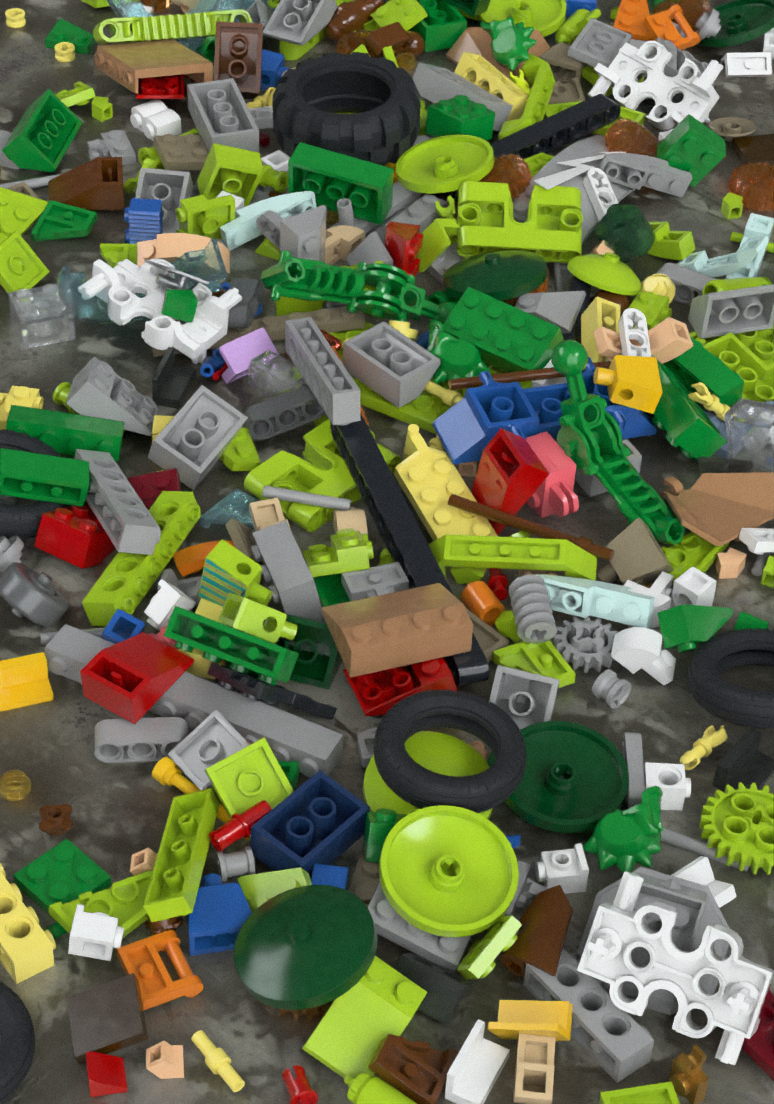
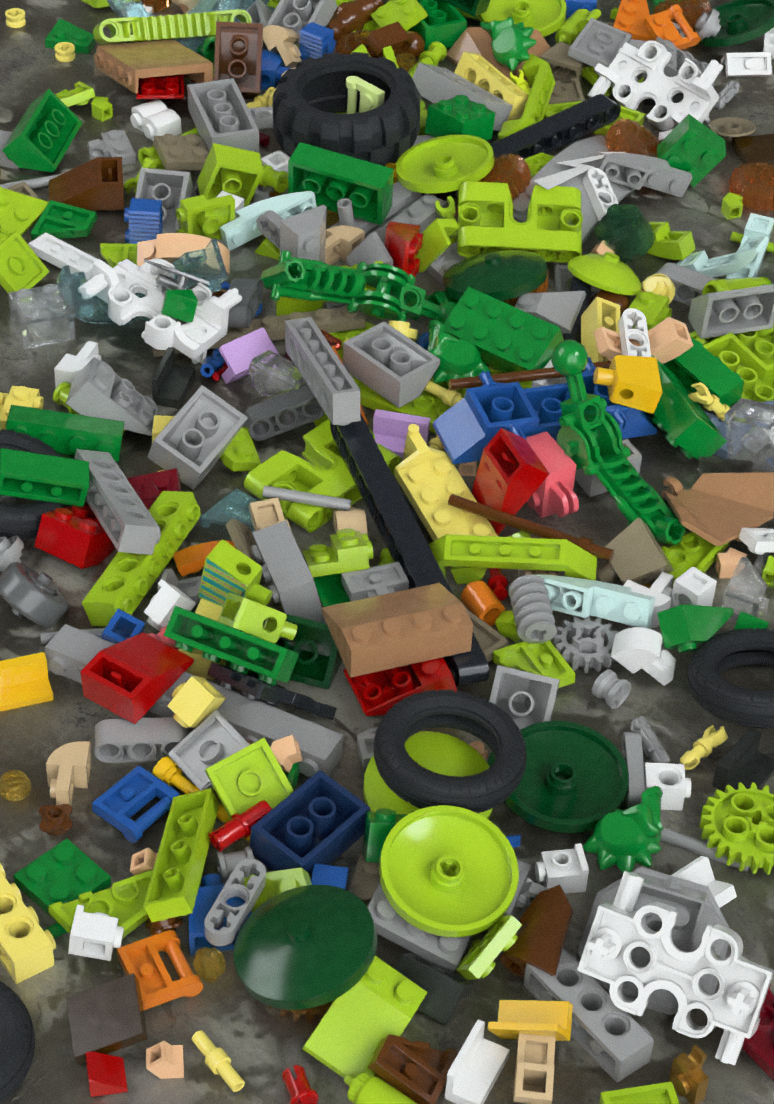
(62, 254): none -> white plate
(68, 769): none -> tan brick
(72, 365): none -> white brick
(129, 797): none -> blue plate
(194, 701): none -> light yellow brick
(209, 964): none -> clear yellow plate
(235, 915): none -> light grey beam
(281, 40): none -> tan brick
(286, 752): none -> light nougat piece
(316, 41): none -> blue brick
(370, 95): none -> yellowish green plate
(392, 427): none -> lavender panel
(435, 53): none -> lime pin
(650, 743): none -> light grey axle
(726, 94): none -> light grey axle
(746, 591): none -> clear slope

